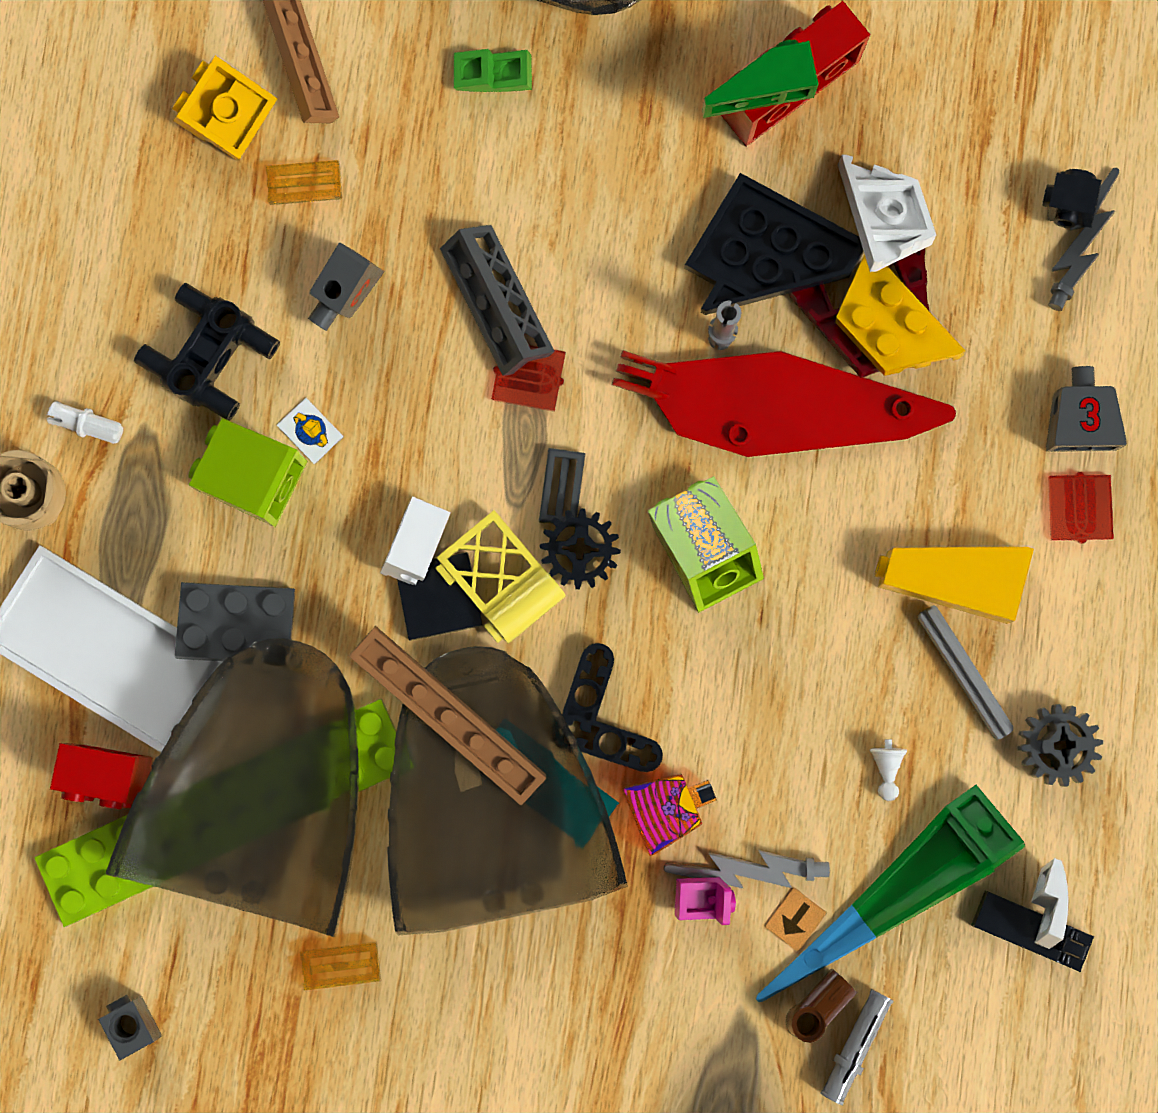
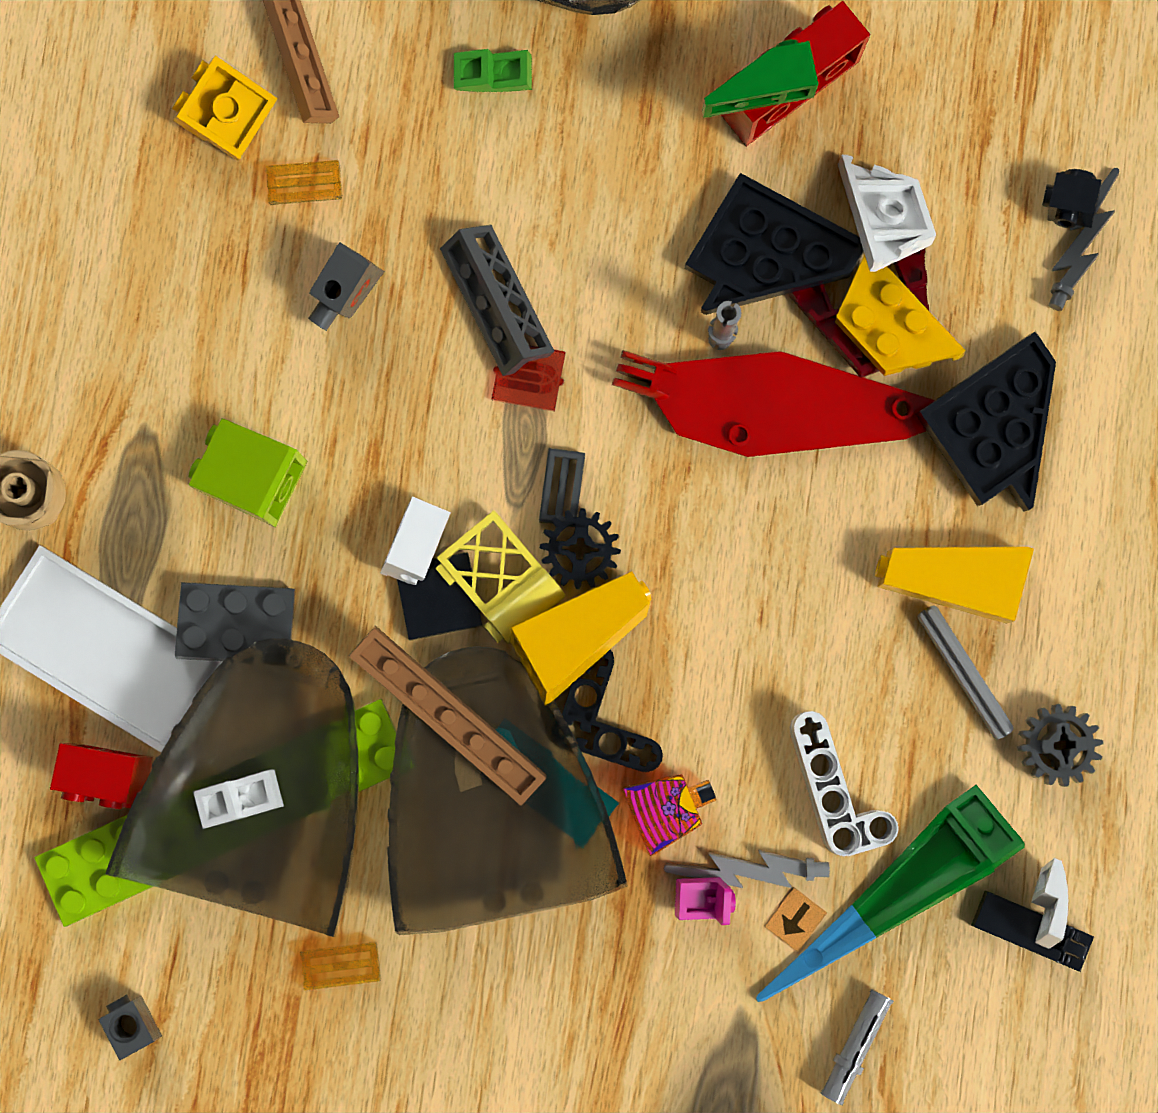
(84, 422): white axle -> none
(207, 351): black piece -> none
(238, 798): none -> white slope
(310, 430): white sticker -> none
(576, 634): none -> yellow slope
(706, 543): lime slope -> none
(823, 1003): reddish brown piece -> none
(834, 781): none -> white beam
(888, 763): white piece -> none
(997, 423): none -> black wing
(1080, 507): clear red piece -> none
(1085, 416): dark grey torso -> none

